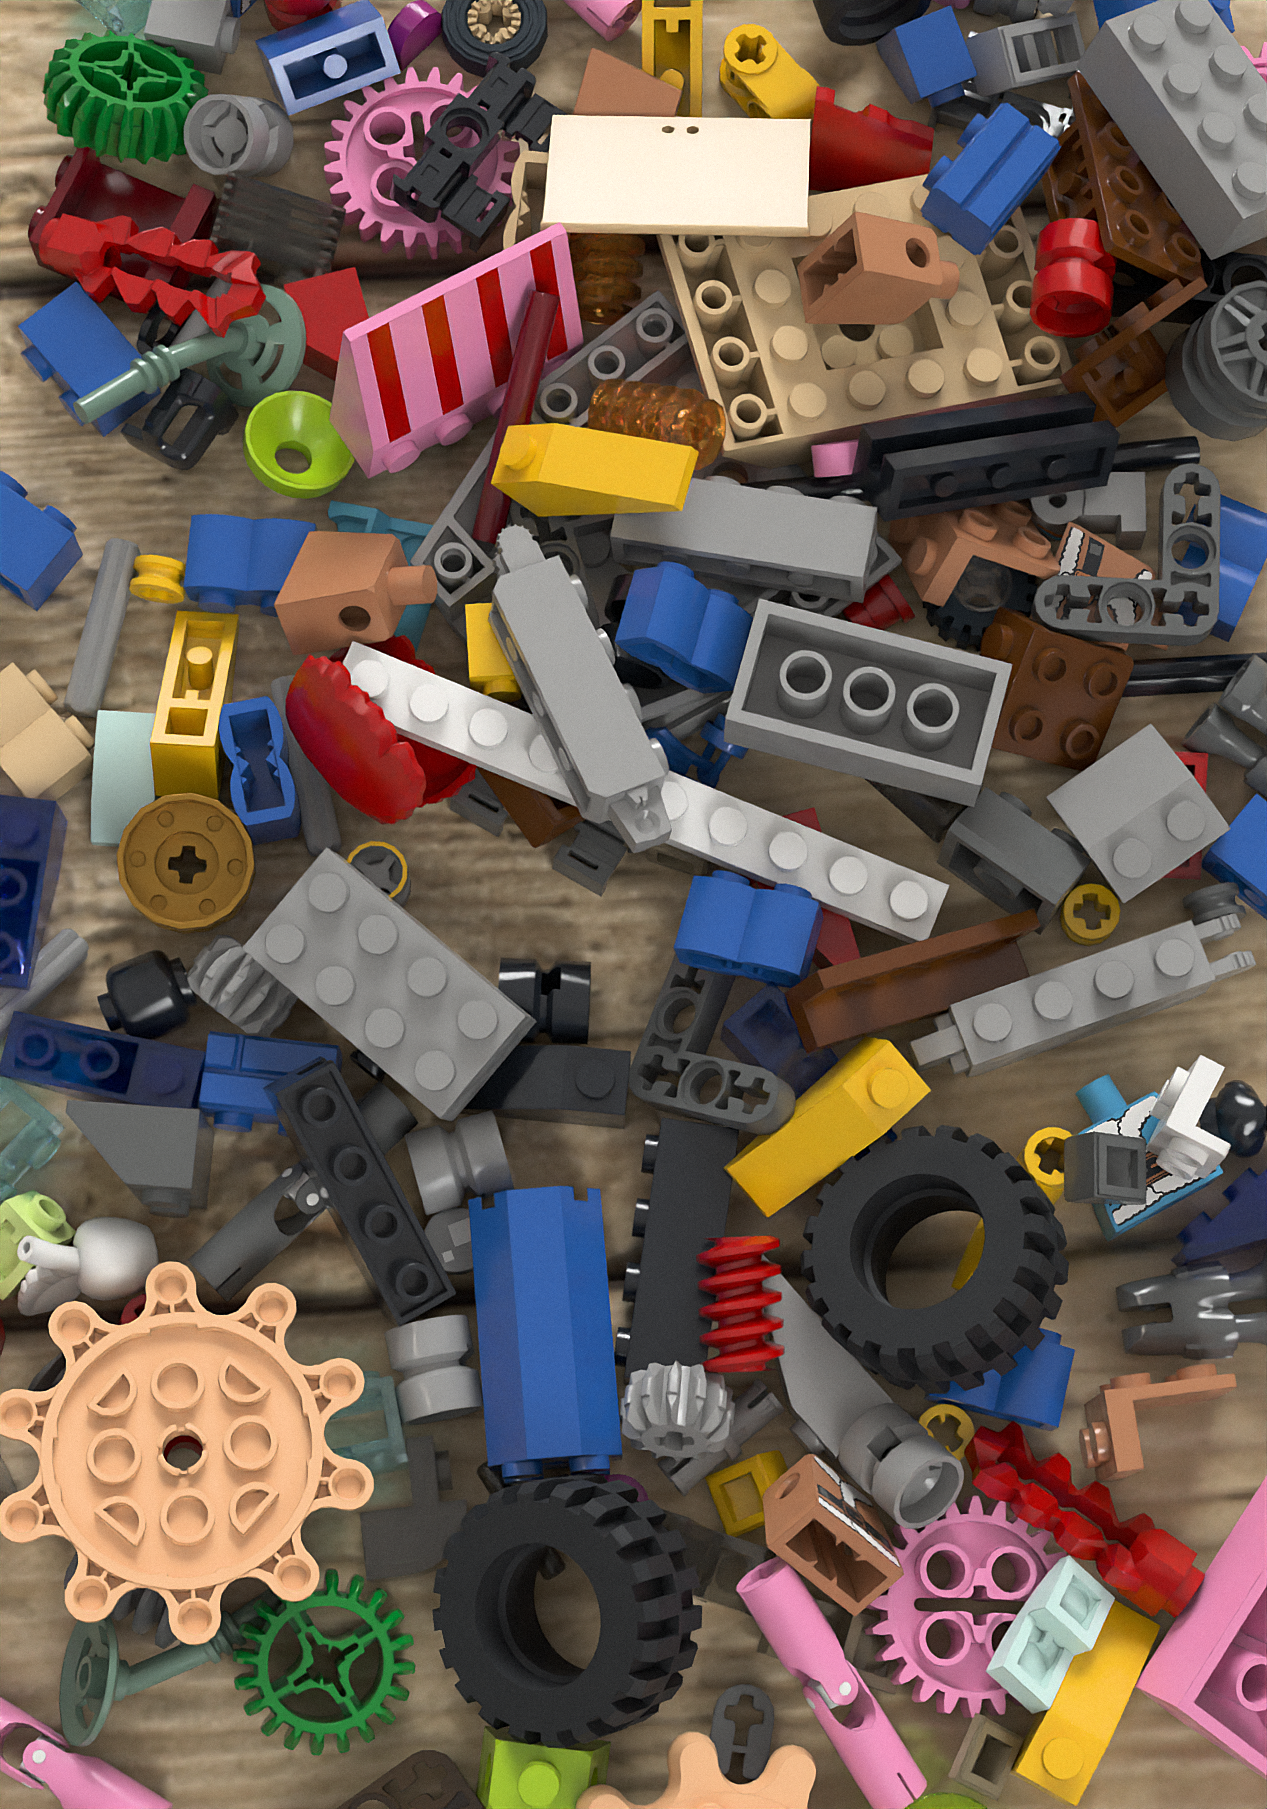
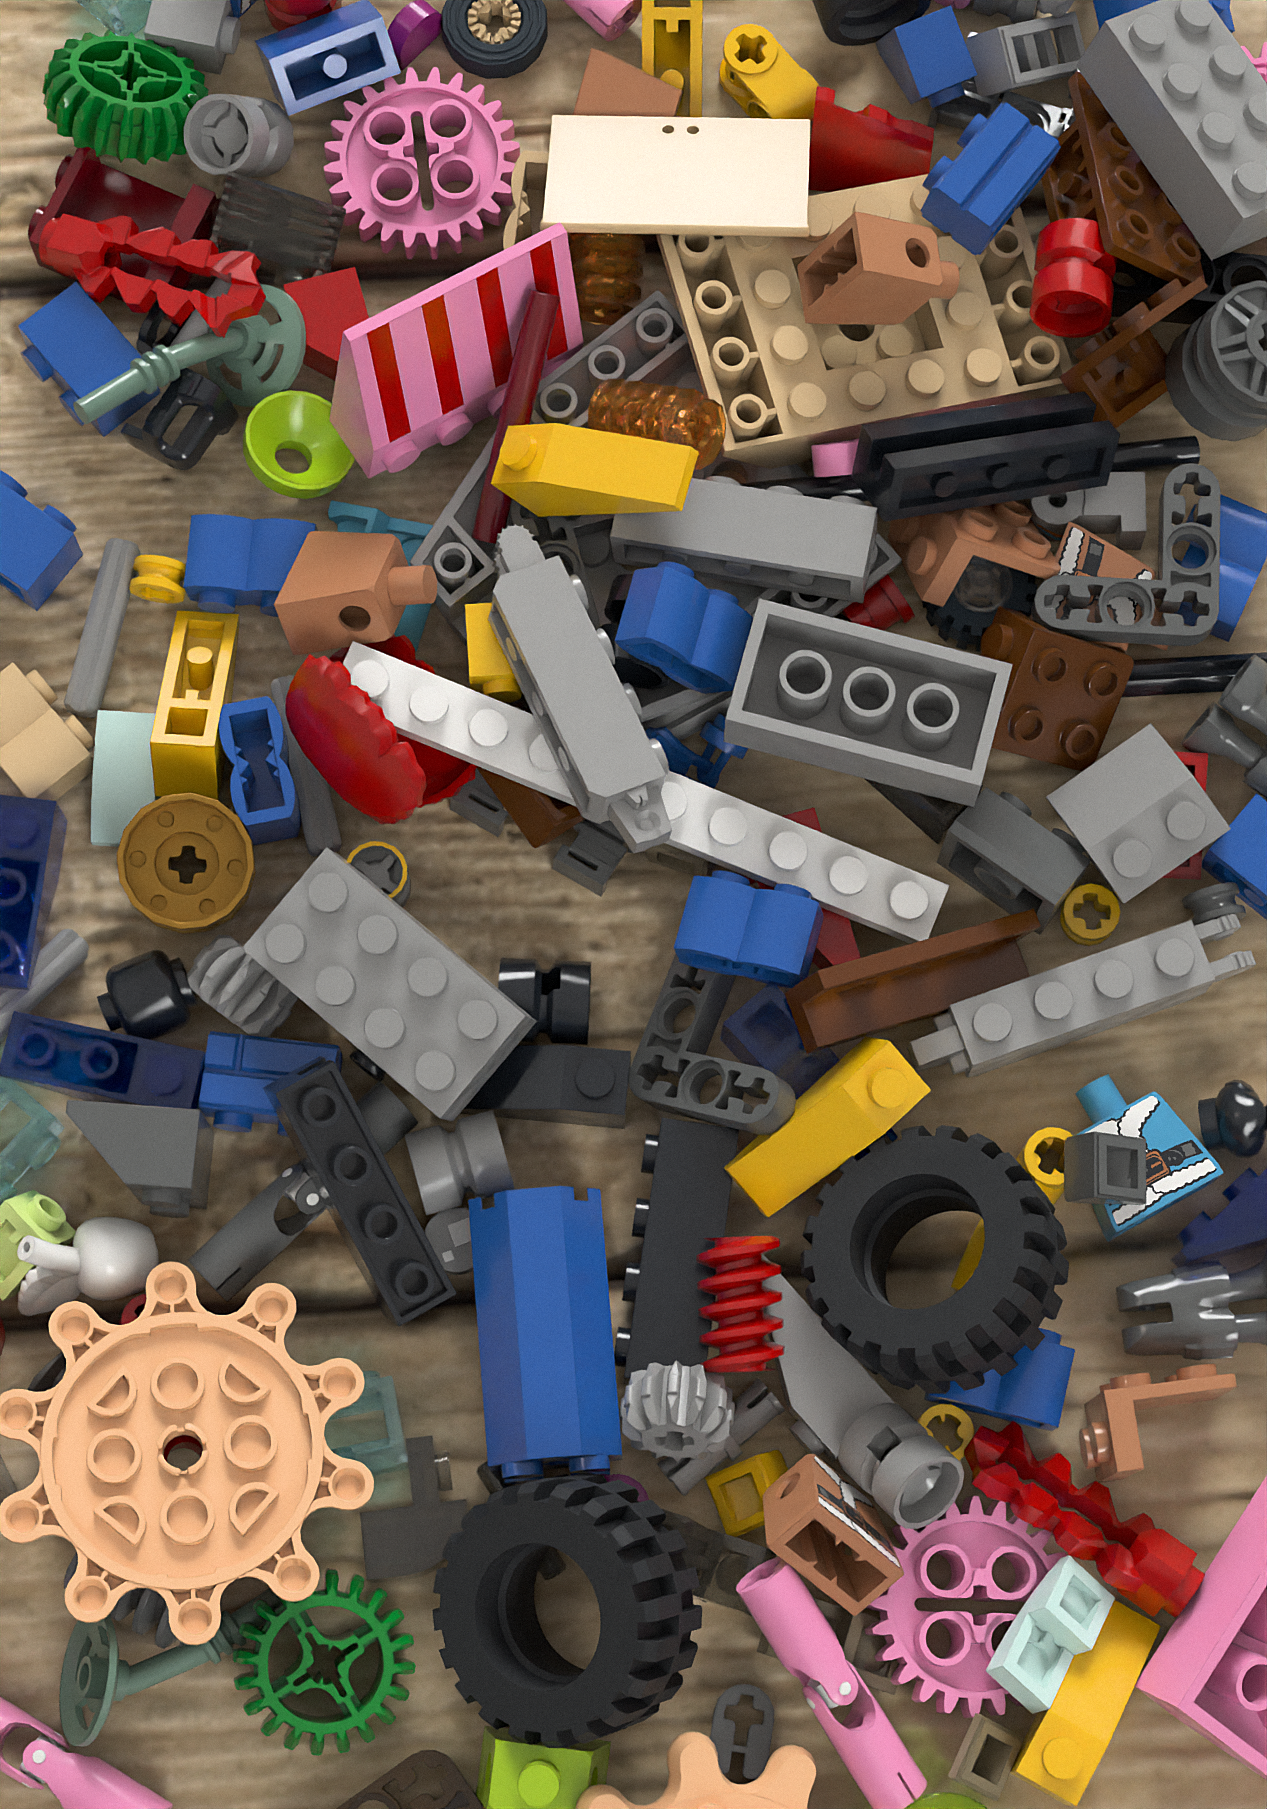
(434, 1369): light grey wheel -> none
(445, 172): black piece -> none
(1176, 1139): white bracket -> none

